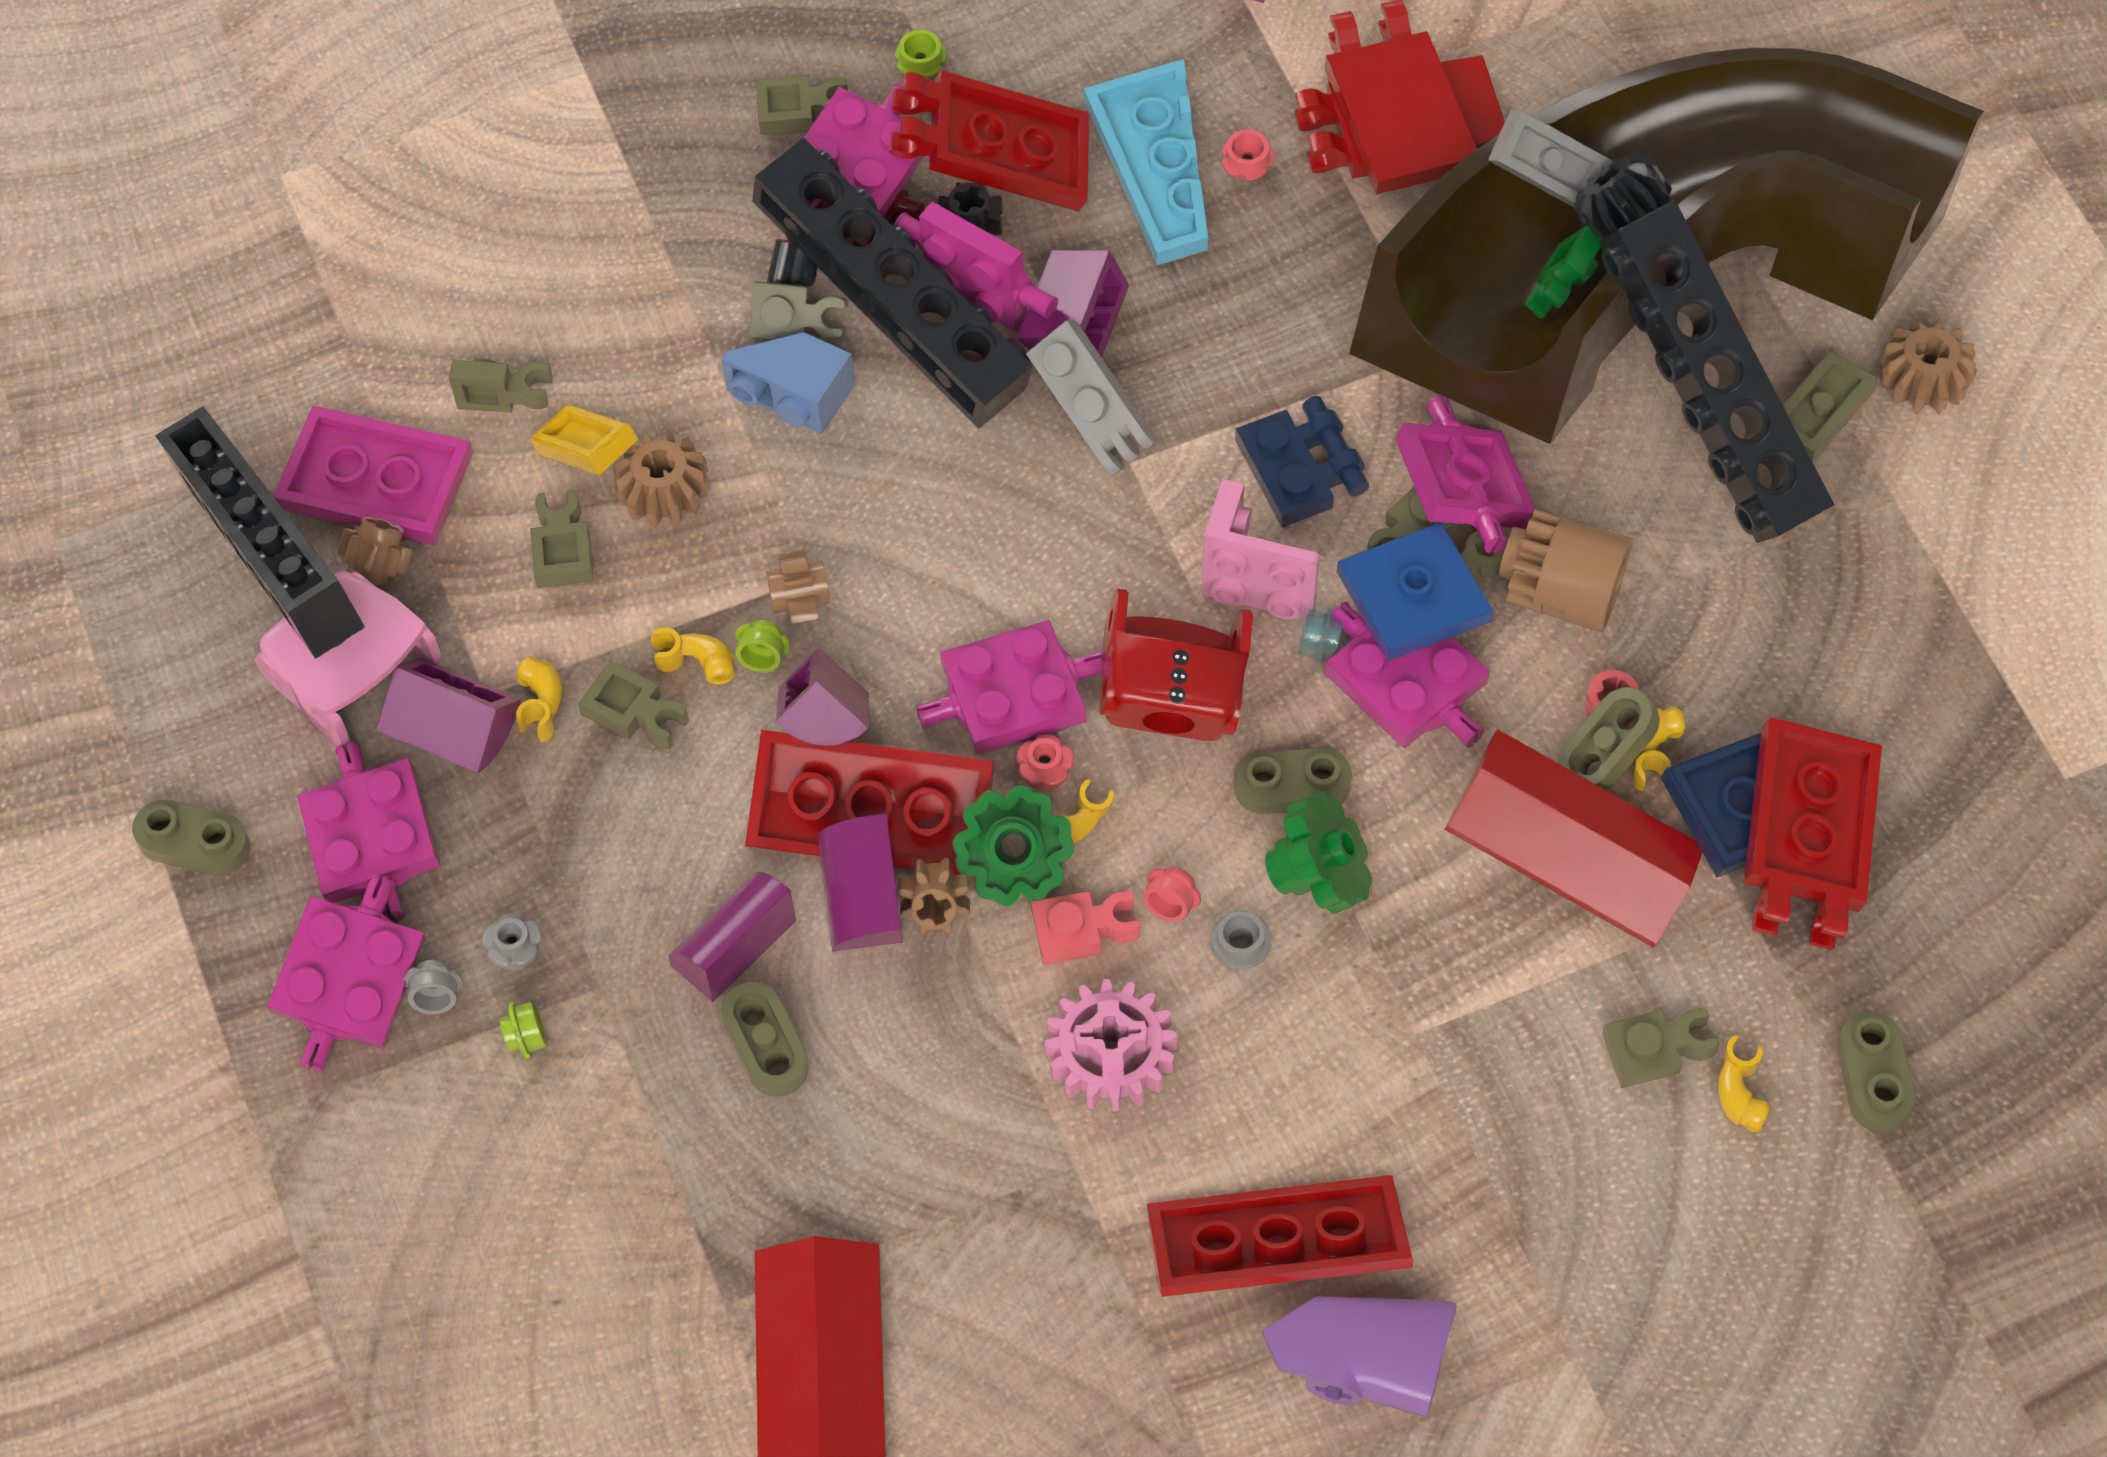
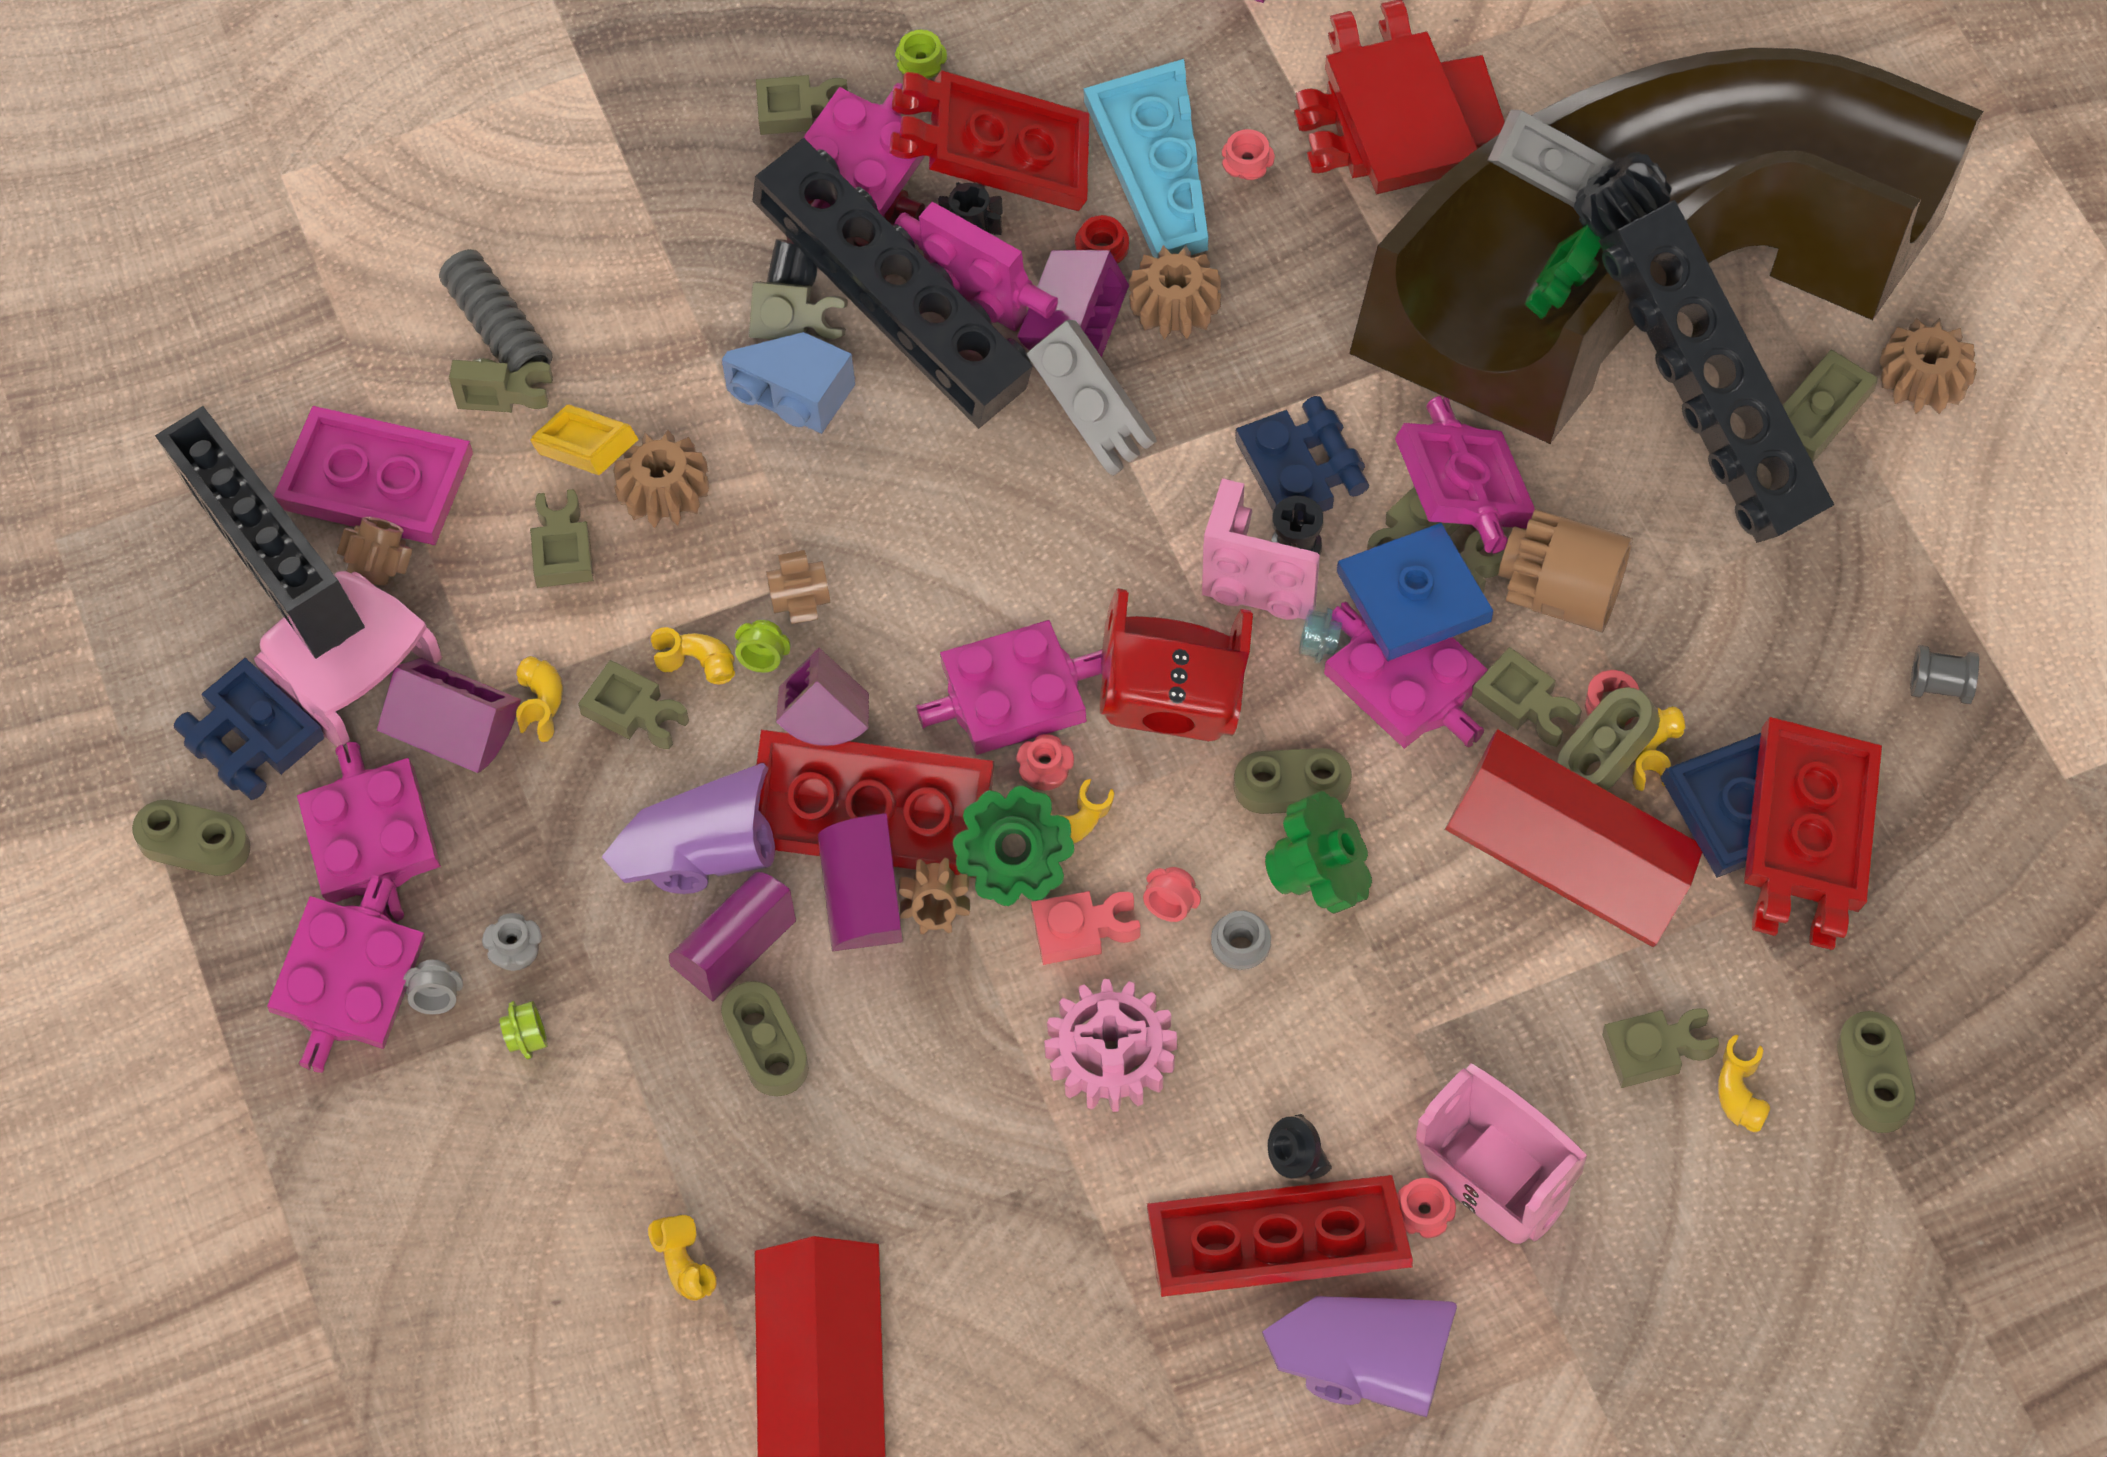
(261, 715): none -> dark blue plate
(492, 311): none -> dark grey piece
(672, 1237): none -> yellow arm
(697, 835): none -> medium lavender panel
(1103, 230): none -> red plate
(1175, 292): none -> medium nougat gear
(1290, 530): none -> black bush
(1297, 1149): none -> black plate
(1430, 1193): none -> coral plate
(1498, 1155): none -> bright pink piece
(1522, 691): none -> olive plate
(1944, 674): none -> dark grey bush

